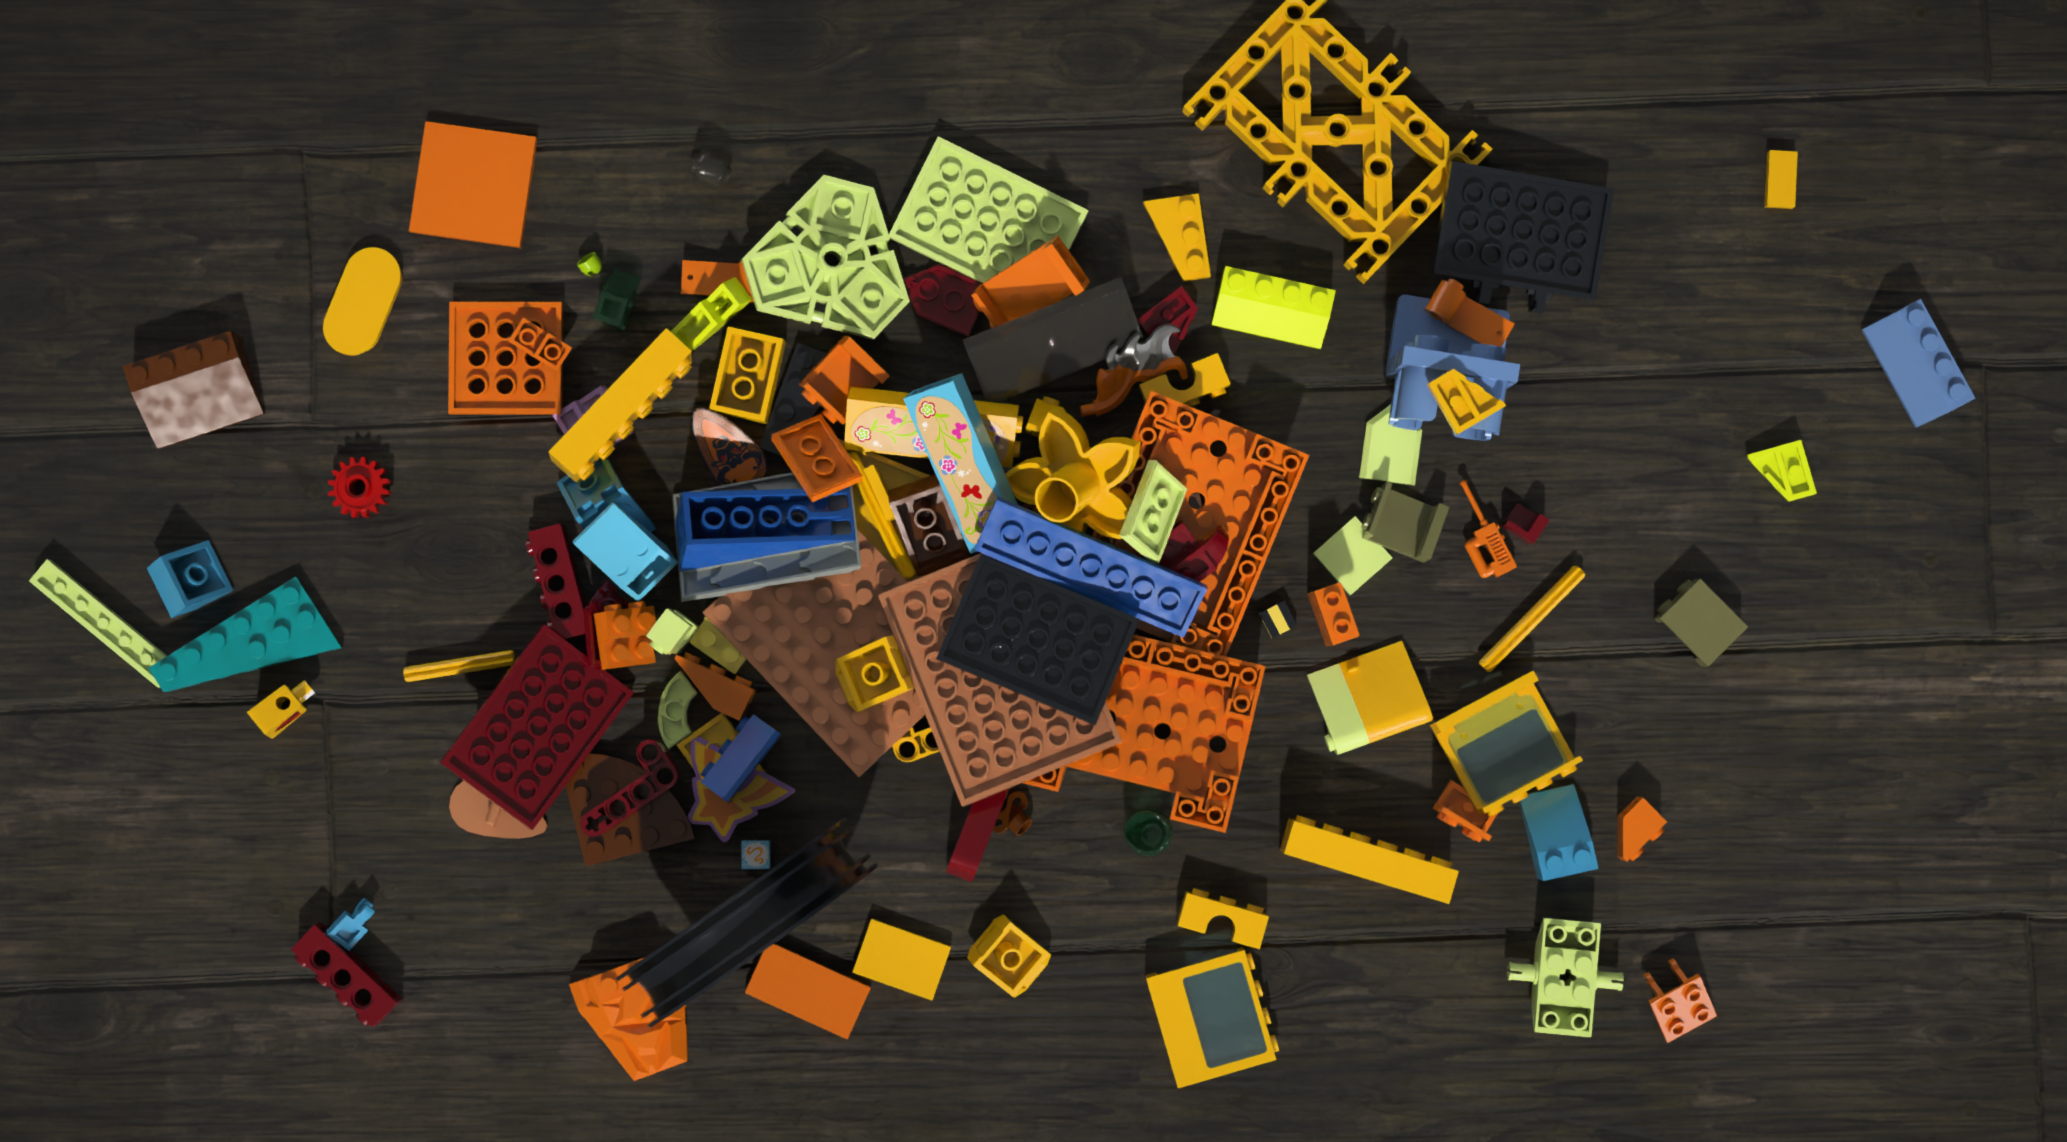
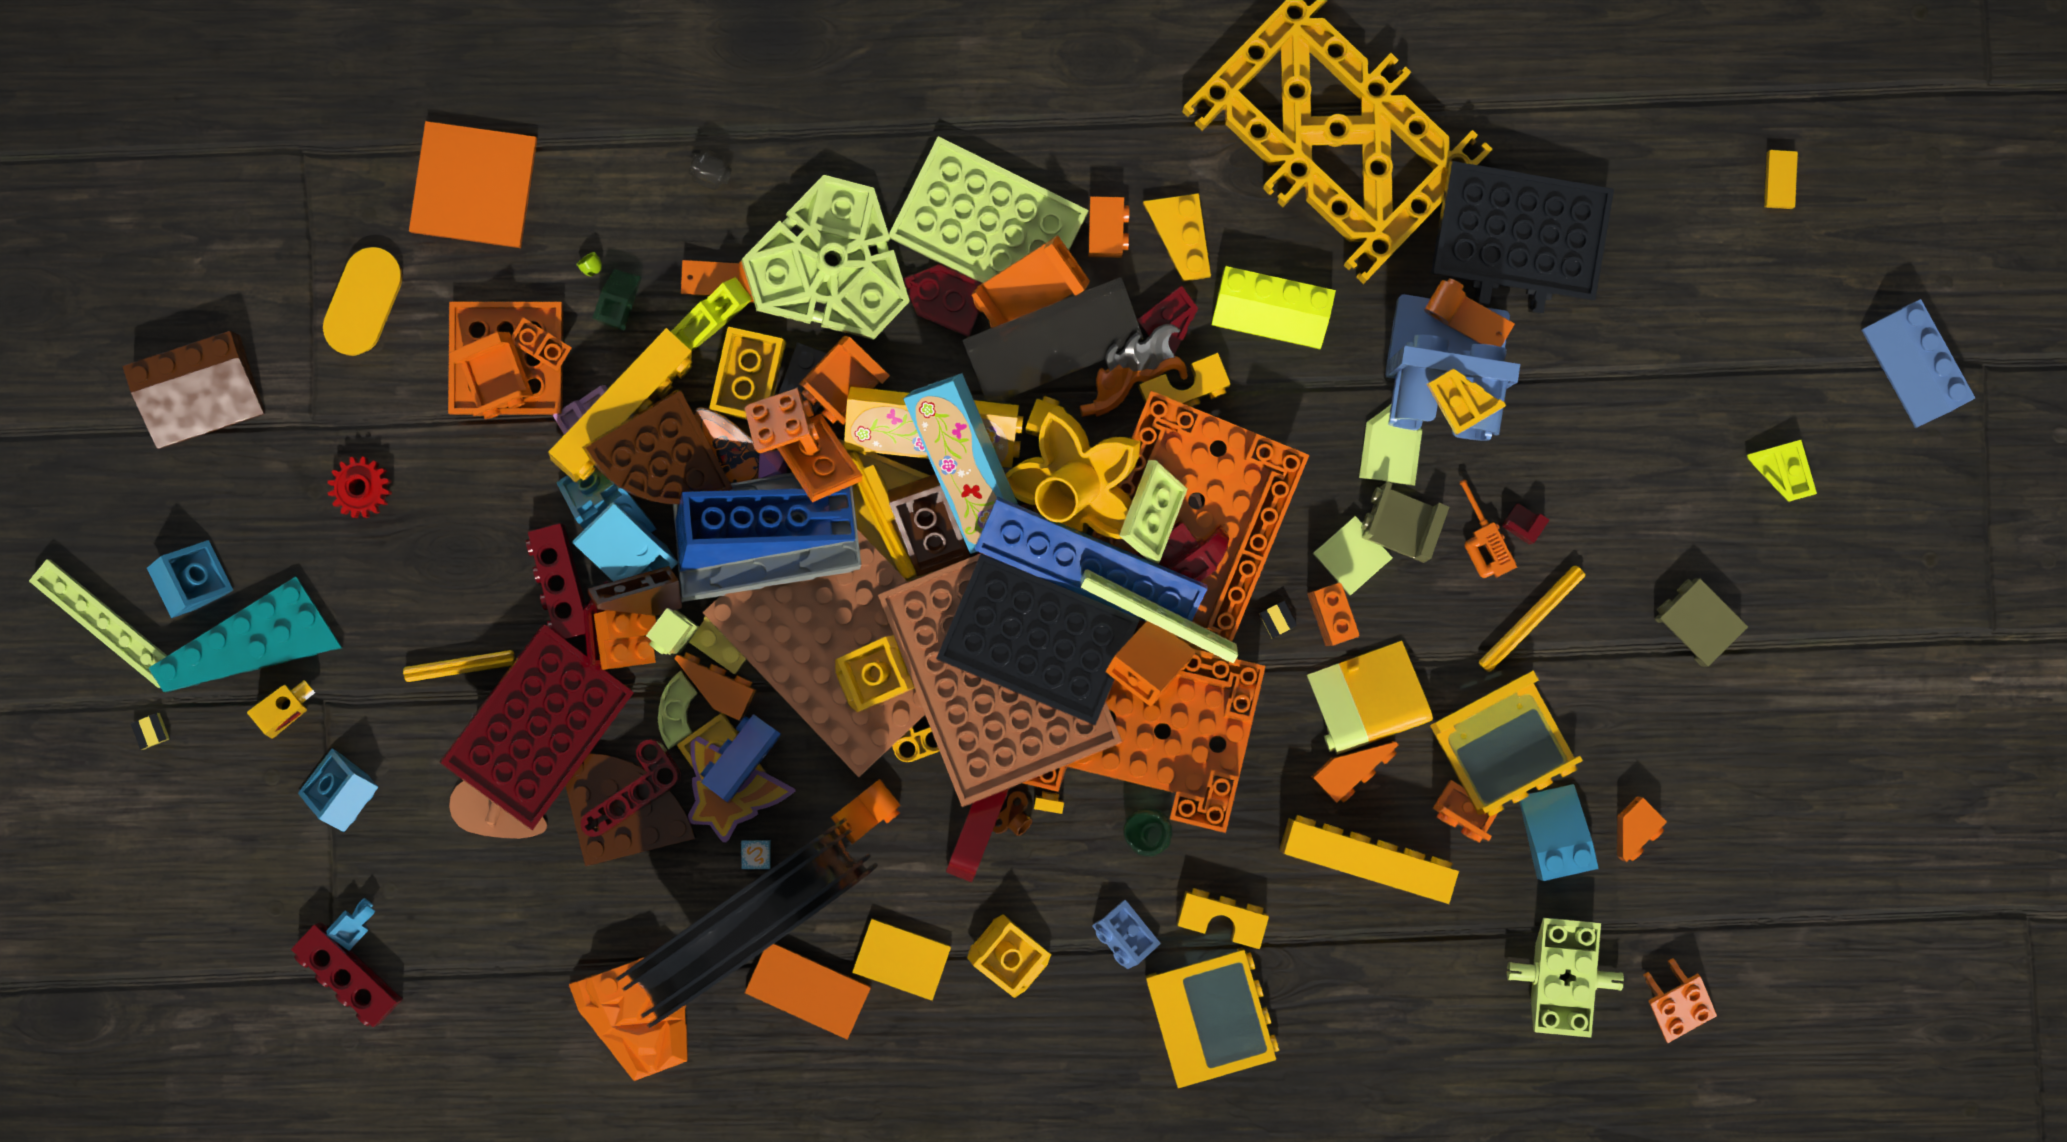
(150, 731): none -> tile
(337, 790): none -> dark azure slope
(493, 374): none -> orange panel
(640, 594): none -> reddish brown slope
(659, 453): none -> reddish brown plate
(771, 464): none -> medium lavender slope
(781, 422): none -> orange bracket
(867, 811): none -> orange door
(1049, 802): none -> yellow plate
(1106, 227): none -> orange brick
(1126, 935): none -> medium blue bracket
(1150, 662): none -> orange panel
(1159, 615): none -> yellowish green tile
(1345, 771): none -> orange slope

